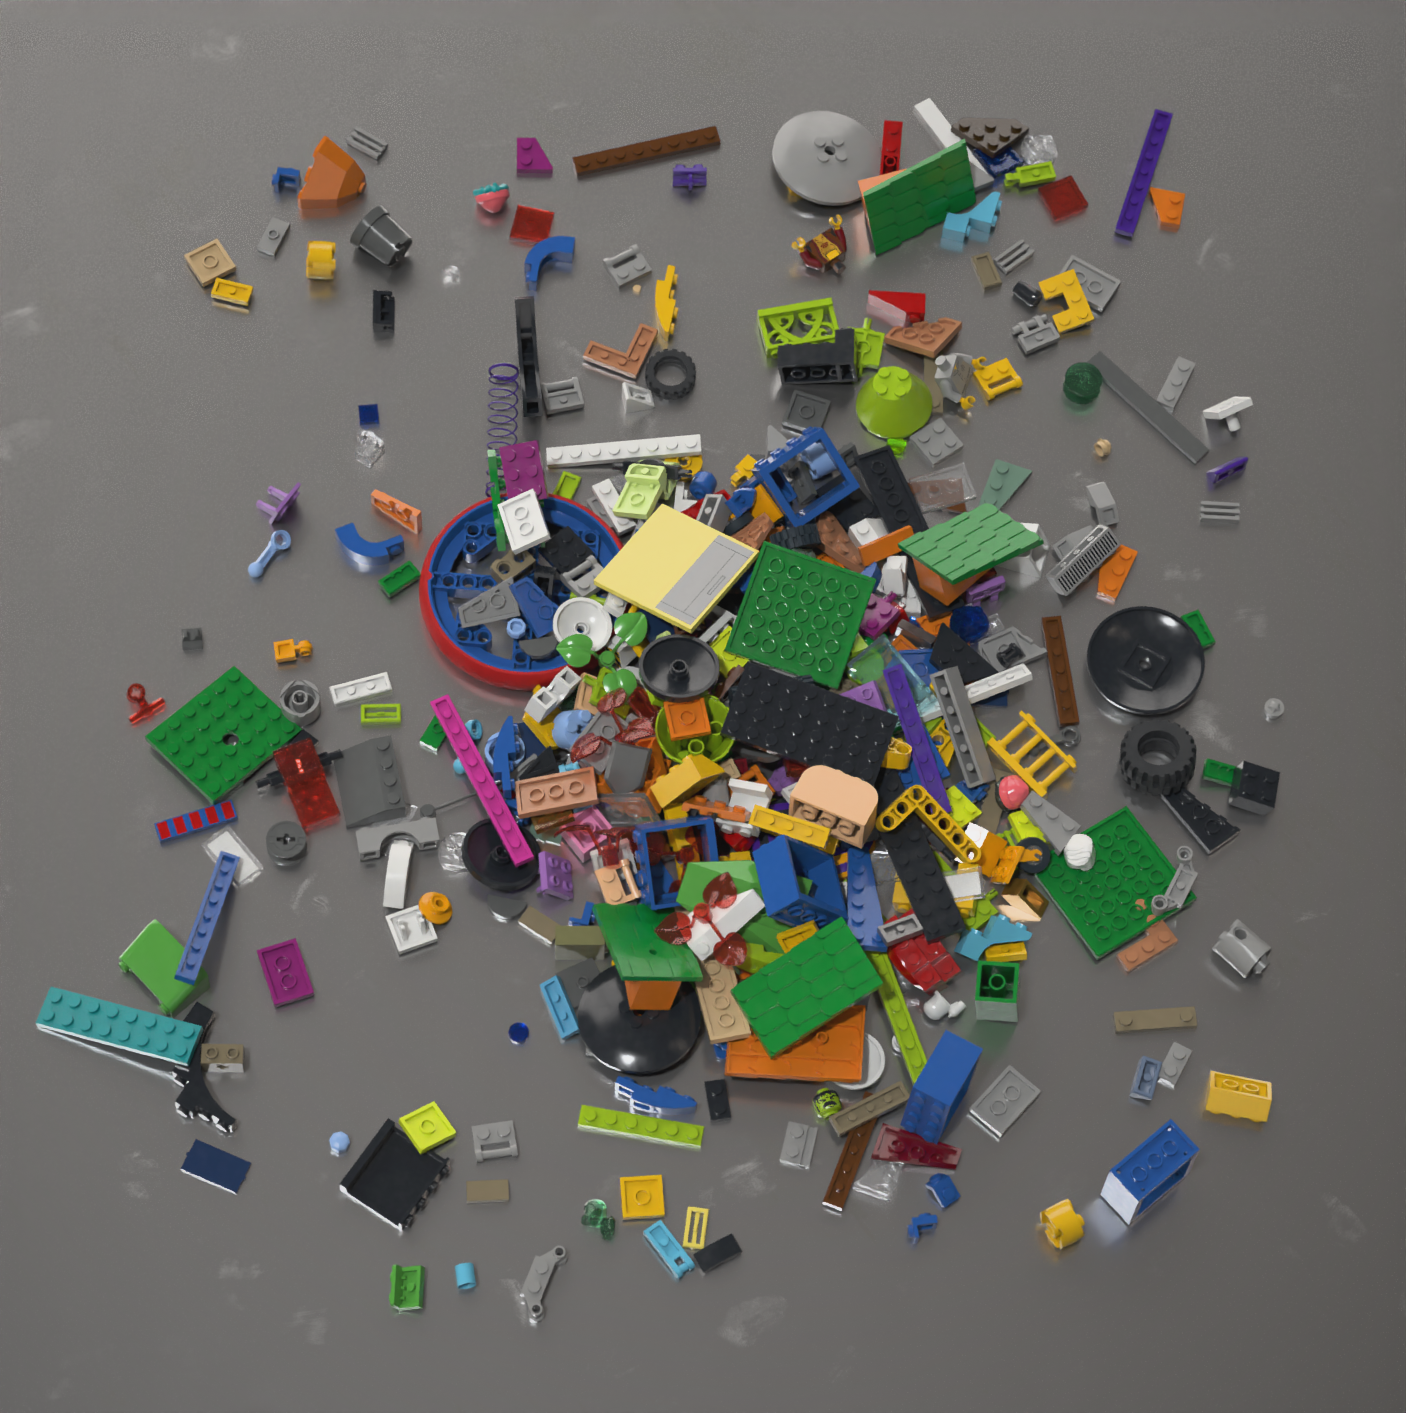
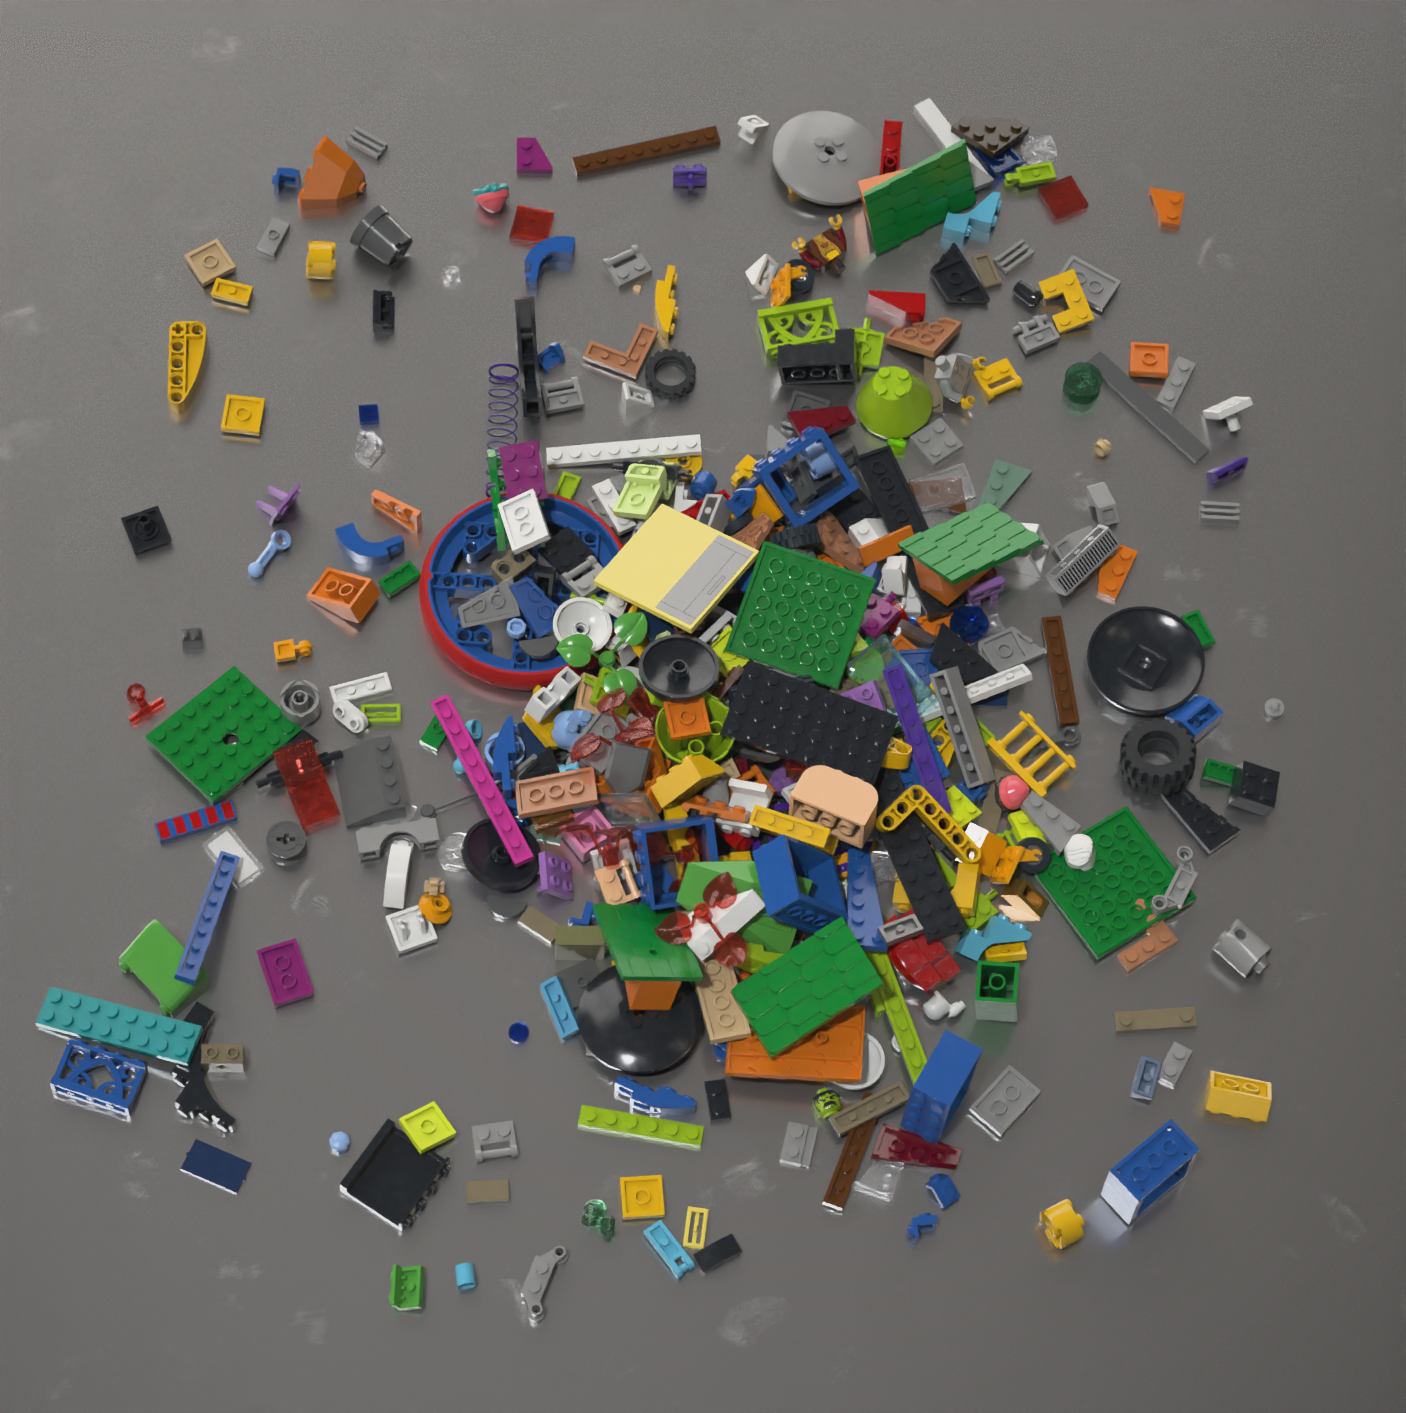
(102, 1057): none -> blue fence
(146, 529): none -> black plate
(190, 358): none -> yellow beam
(243, 414): none -> yellow plate
(344, 594): none -> orange slope
(349, 715): none -> white plate
(434, 886): none -> tan plate
(551, 357): none -> blue tile
(752, 128): none -> white slope
(762, 273): none -> white slope
(794, 277): none -> light orange plate
(796, 935): yellow plate -> none
(830, 419): none -> dark red wing
(877, 1004): none -> lime tile
(957, 278): none -> black wing
(965, 883): clear piece -> none
(1009, 655): black bush -> none
(1143, 173): dark purple plate -> none
(1149, 360): none -> orange plate
(1196, 716): none -> blue slope

